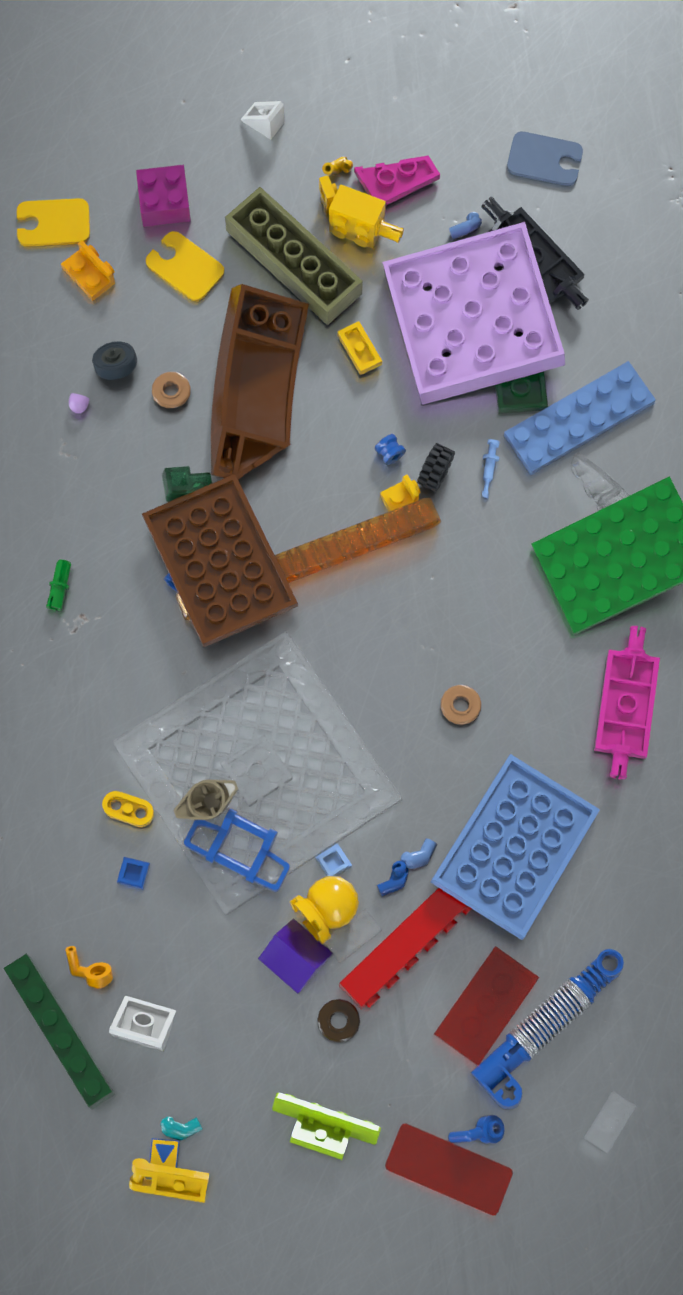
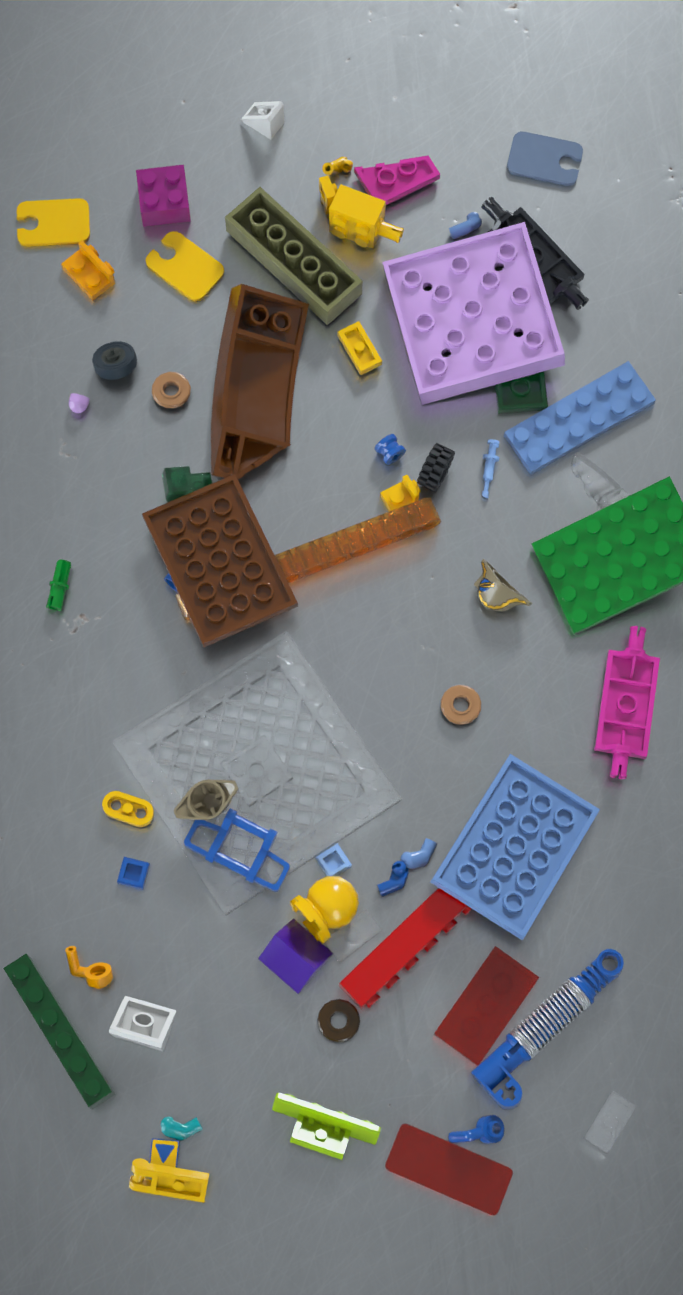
(496, 591): none -> dark tan hat

